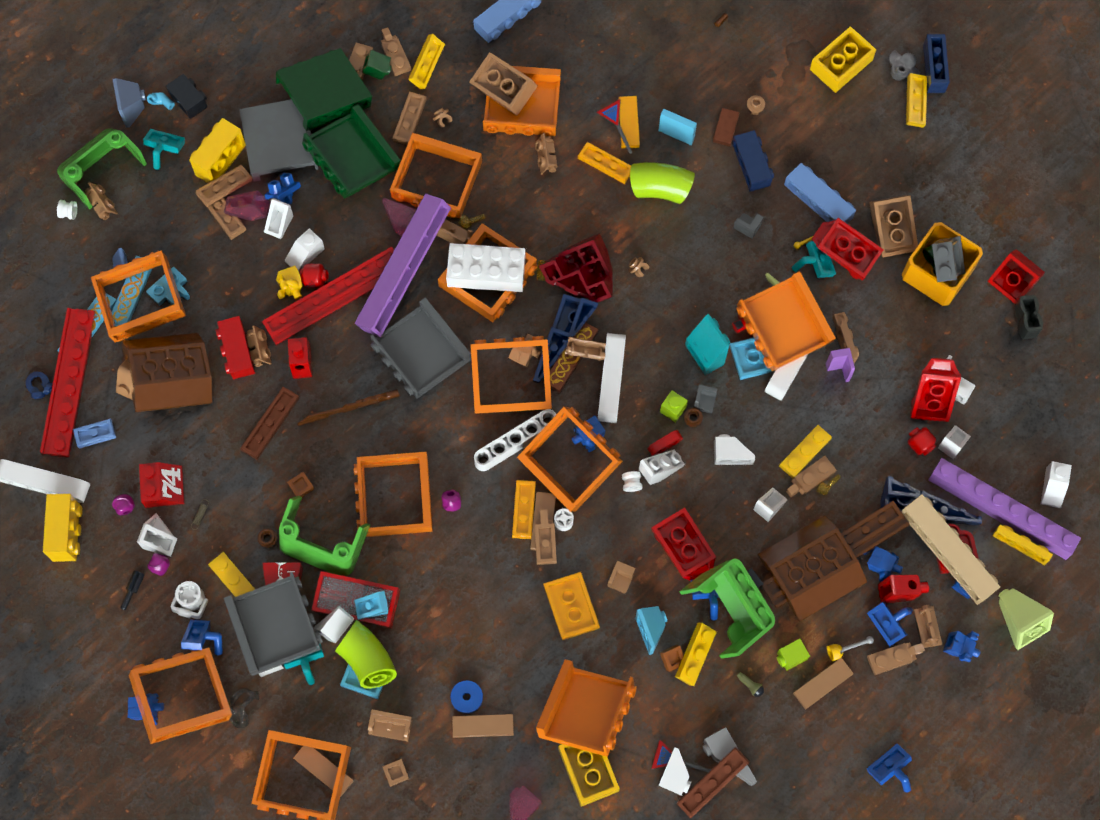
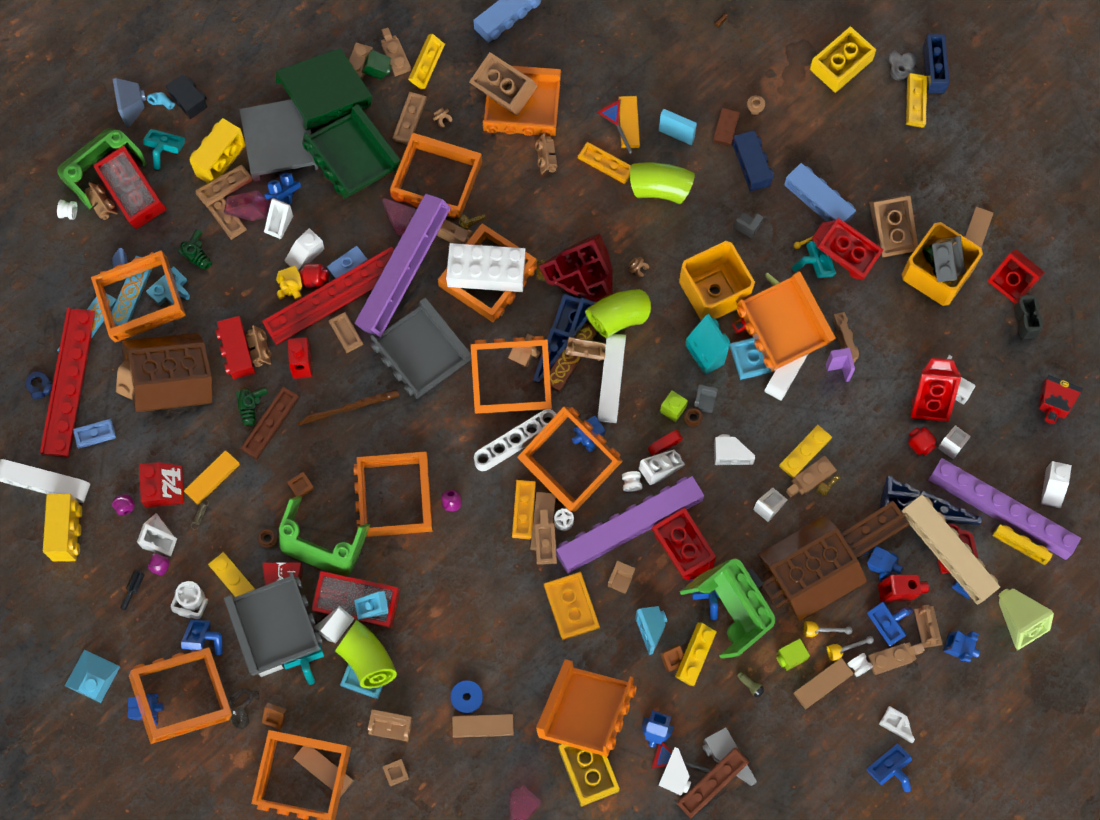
(92, 676): none -> medium azure slope
(129, 187): none -> brick
(193, 251): none -> dark green piece
(211, 477): none -> light orange tile
(247, 403): none -> dark green piece
(274, 716): none -> dark orange plate
(345, 332): none -> medium nougat tile
(346, 262): none -> medium blue plate
(619, 311): none -> lime brick
(628, 525): none -> medium lavender brick
(657, 728): none -> blue piece
(717, 268): none -> light orange plate
(811, 629): none -> hinge
(860, 664): none -> white wheel
(897, 723): none -> white tile
(978, 226): none -> medium nougat tile
(1057, 398): none -> red torso

